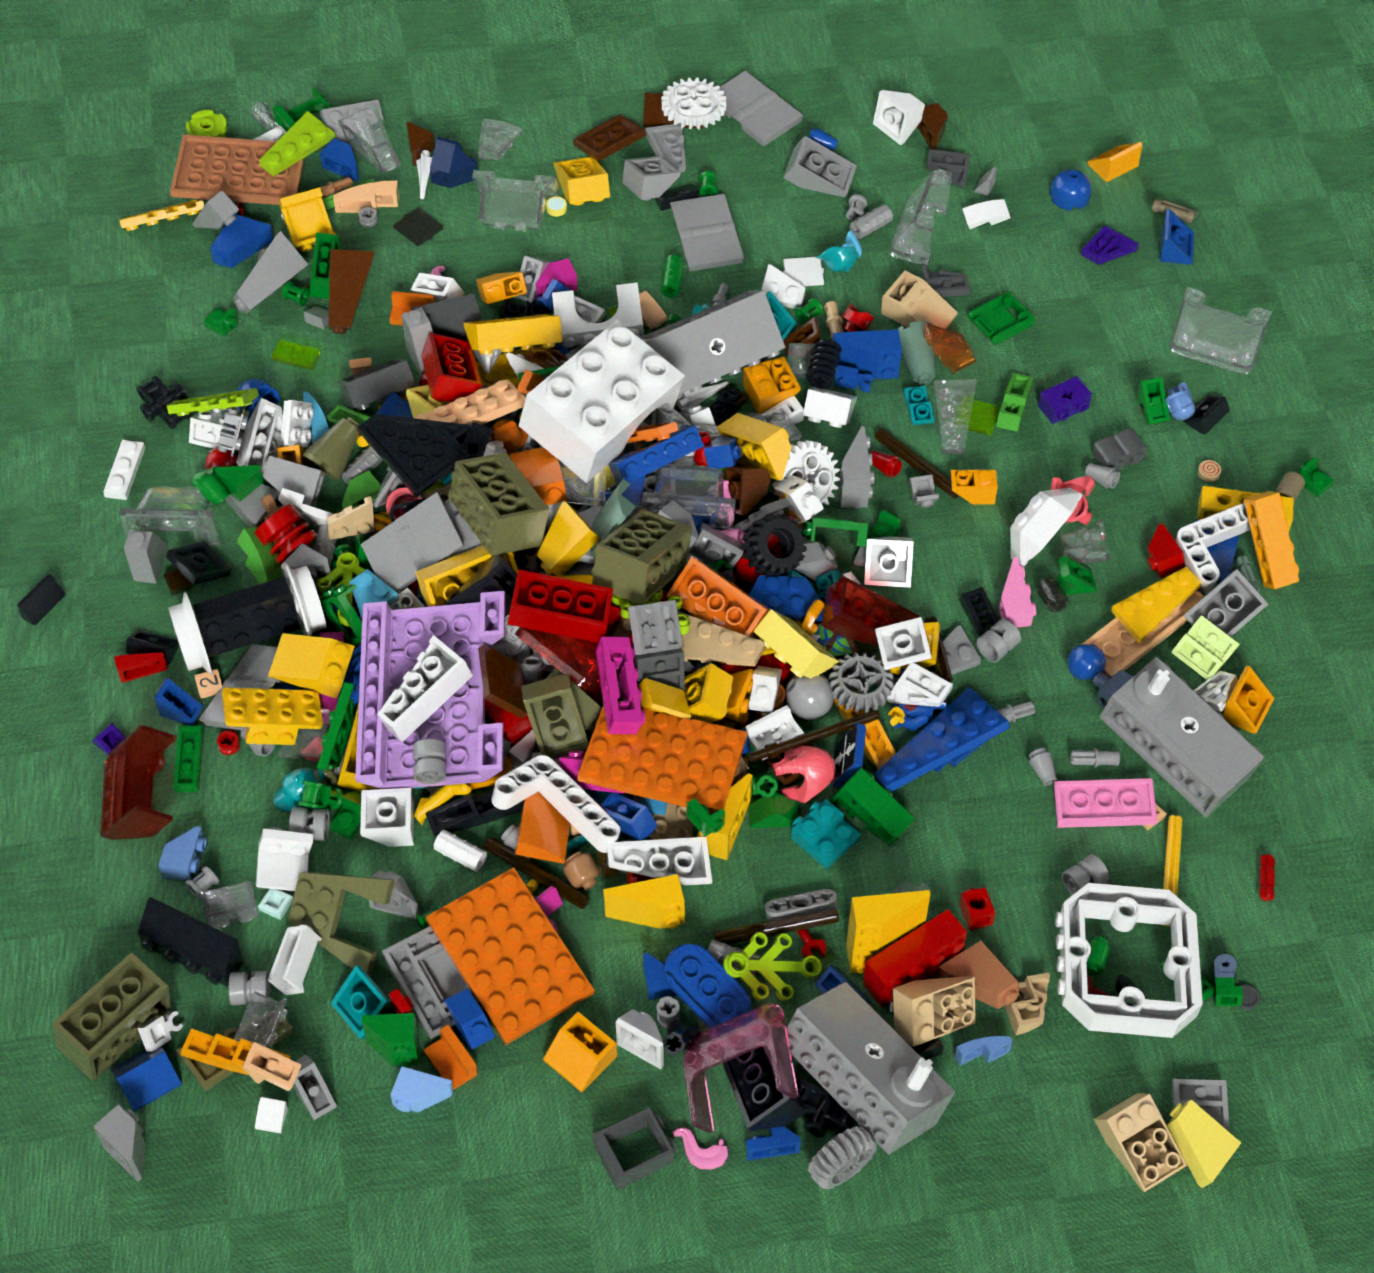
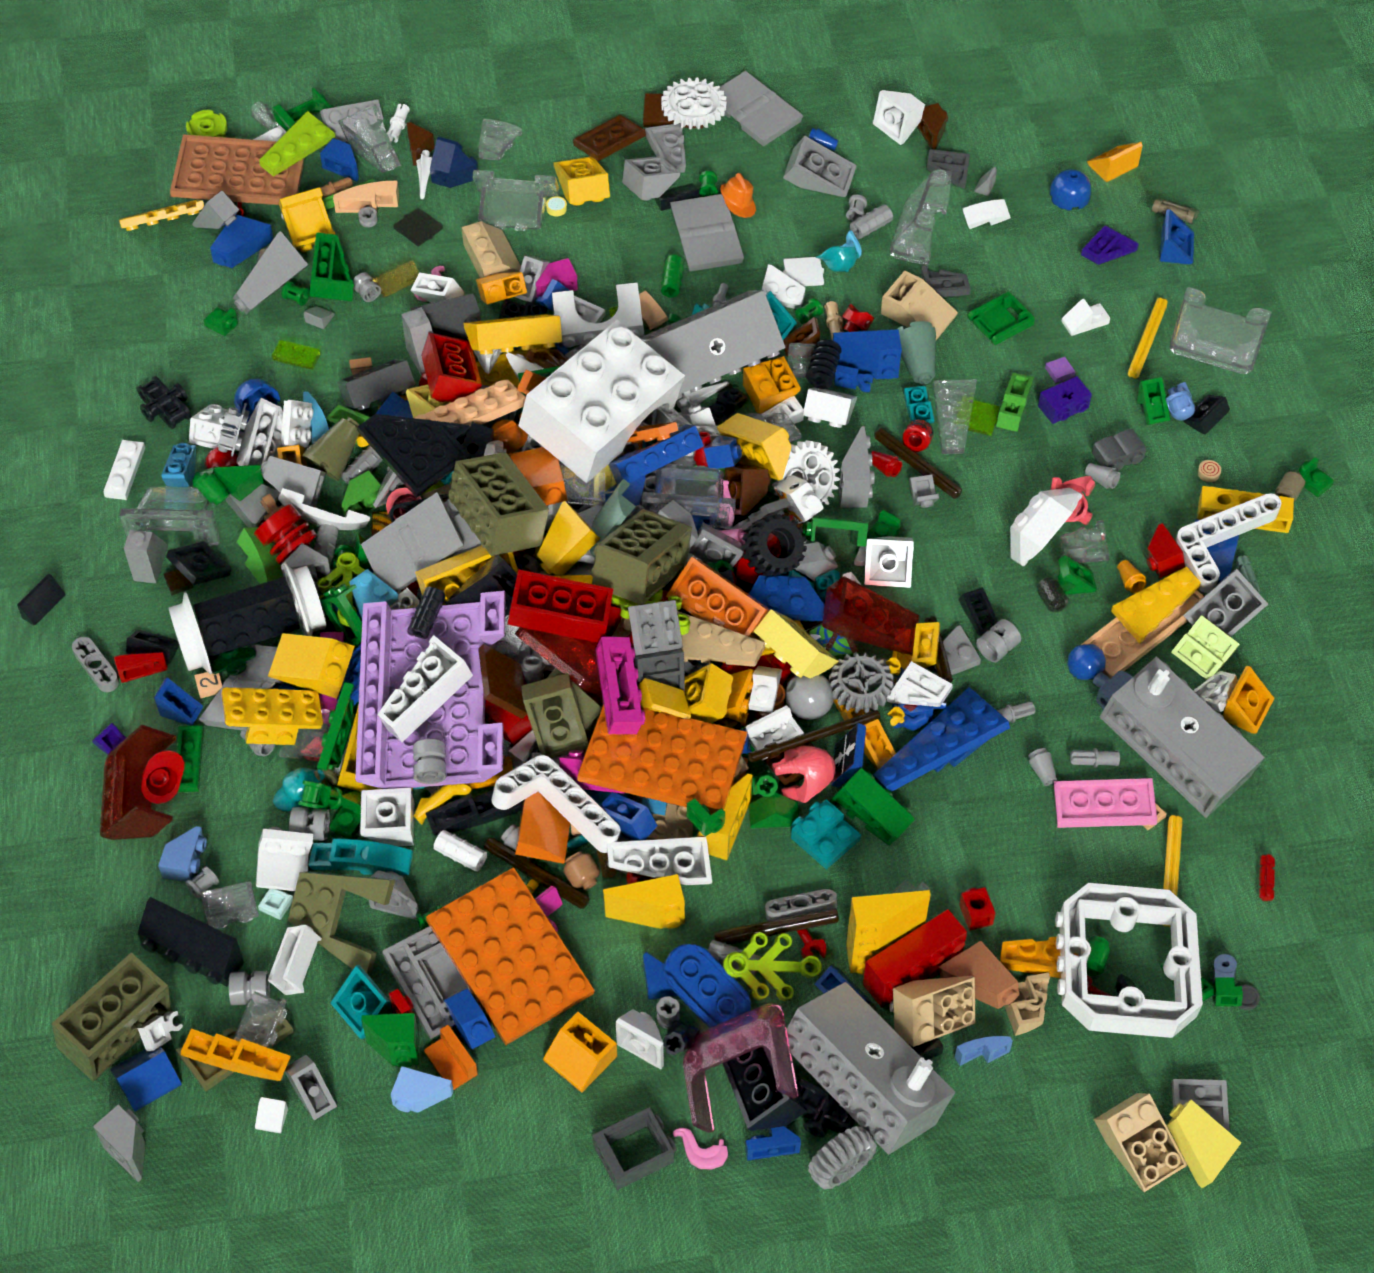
(95, 673): none -> light grey beam
(162, 776): none -> red piece
(180, 466): none -> dark azure slope
(215, 401): lime wing -> none
(223, 747): red bush -> none
(233, 661): none -> dark green plate
(270, 1066): light nougat slope -> none
(347, 280): reddish brown slope -> none
(351, 521): tan wing -> none
(360, 855): none -> teal slope
(366, 287): none -> light grey wheel
(397, 122): none -> white pin
(397, 278): none -> clear yellow panel
(403, 302): orange panel -> none
(426, 612): none -> black axle
(489, 249): none -> tan slope
(738, 196): none -> orange piece
(812, 613): light orange arm -> none
(903, 643): white slope -> none
(918, 435): none -> red head
(950, 347): clear orange slope -> none
(975, 485): light orange slope -> none
(1015, 599): bright pink slope -> none
(1031, 956): none -> light orange wing
(1060, 370): none -> medium lavender tile
(1085, 317): none -> white slope
(1087, 871): light grey wheel -> none
(1132, 578): none -> light orange cone
(1147, 338): none -> yellow axle
(1272, 539): light orange brick -> none

